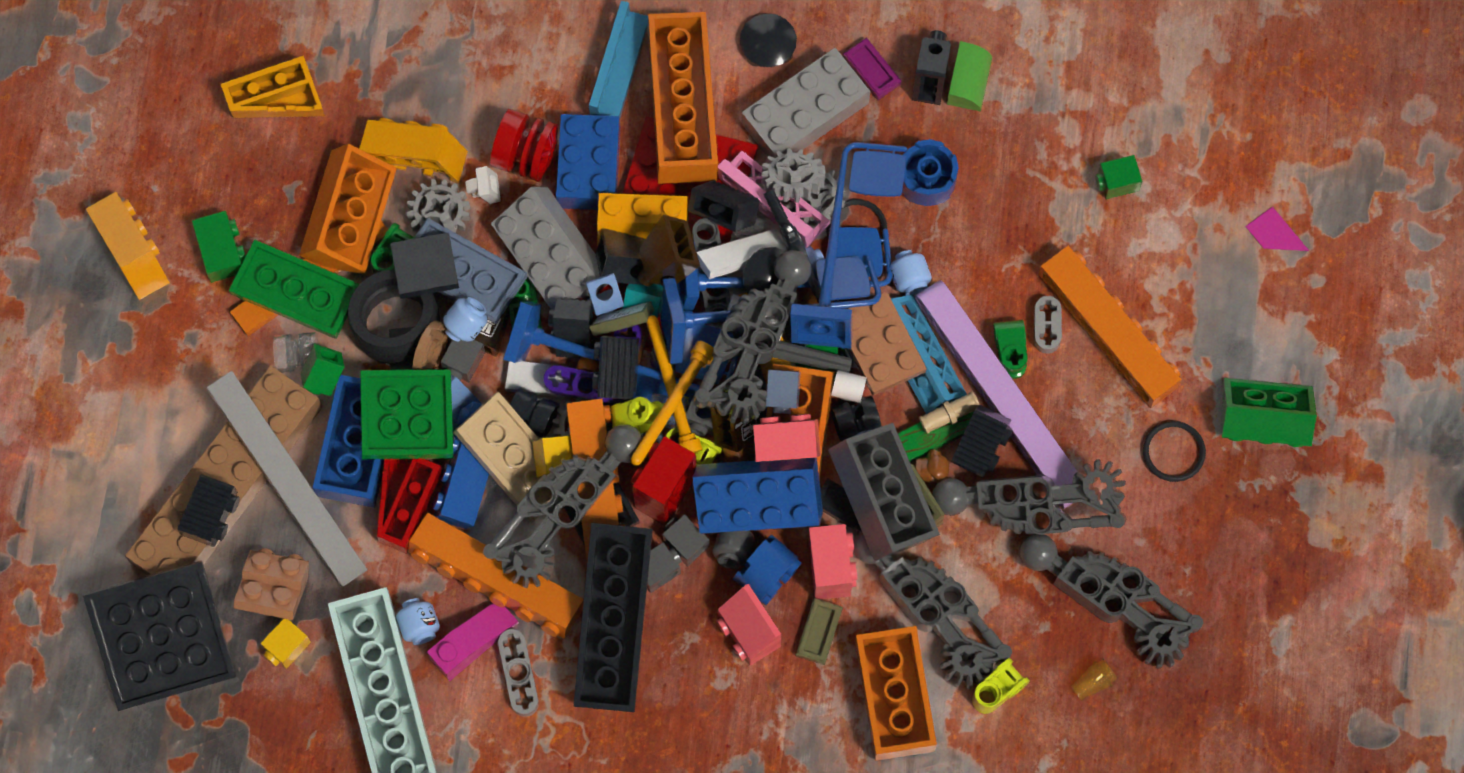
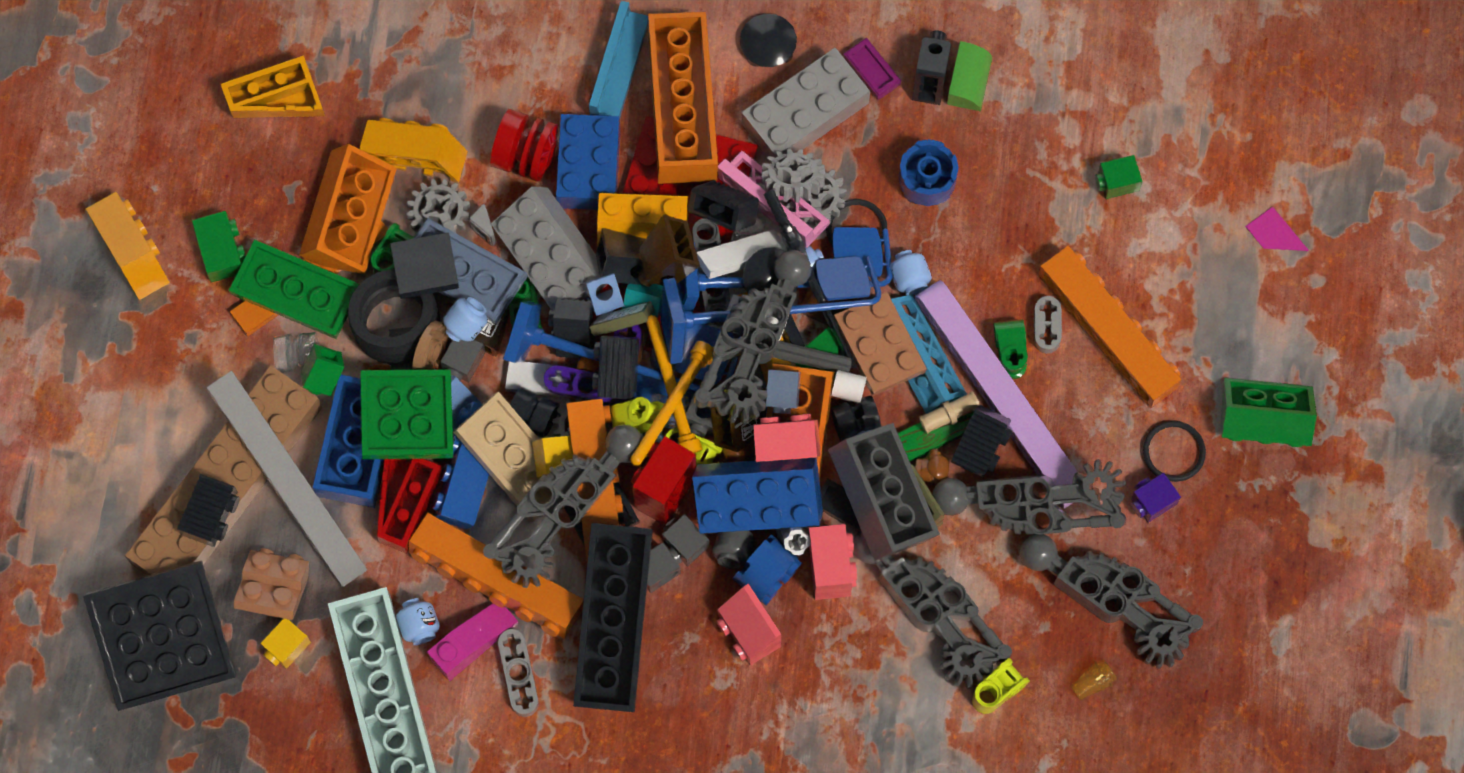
(482, 226): none -> light grey slope
(484, 185): white tile -> none
(794, 539): none -> white piece
(819, 631): olive tile -> none
(871, 174): blue piece -> none
(895, 693): orange brick -> none
(1154, 497): none -> dark purple brick

